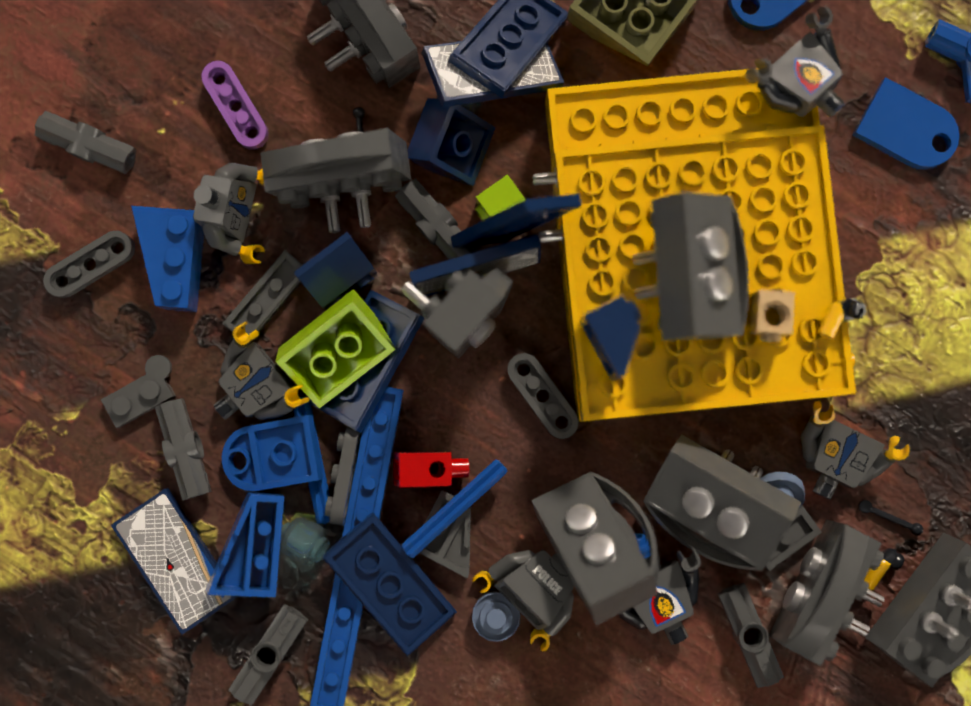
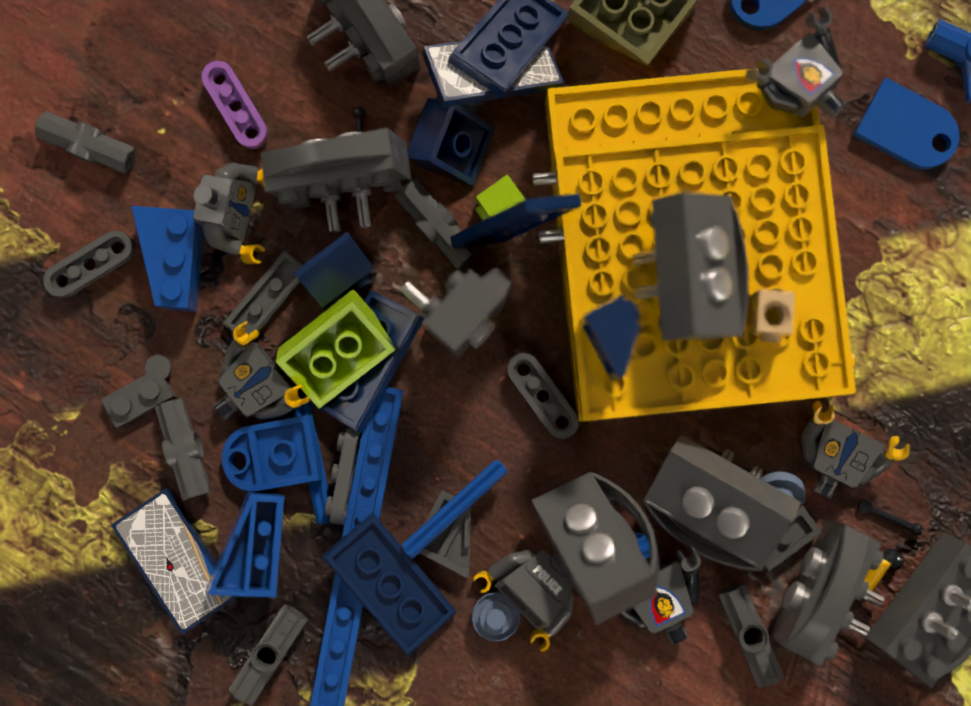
(303, 541): clear light blue head -> none
(412, 469): red torso -> none
(506, 257): tile -> none
(838, 313): arm -> none

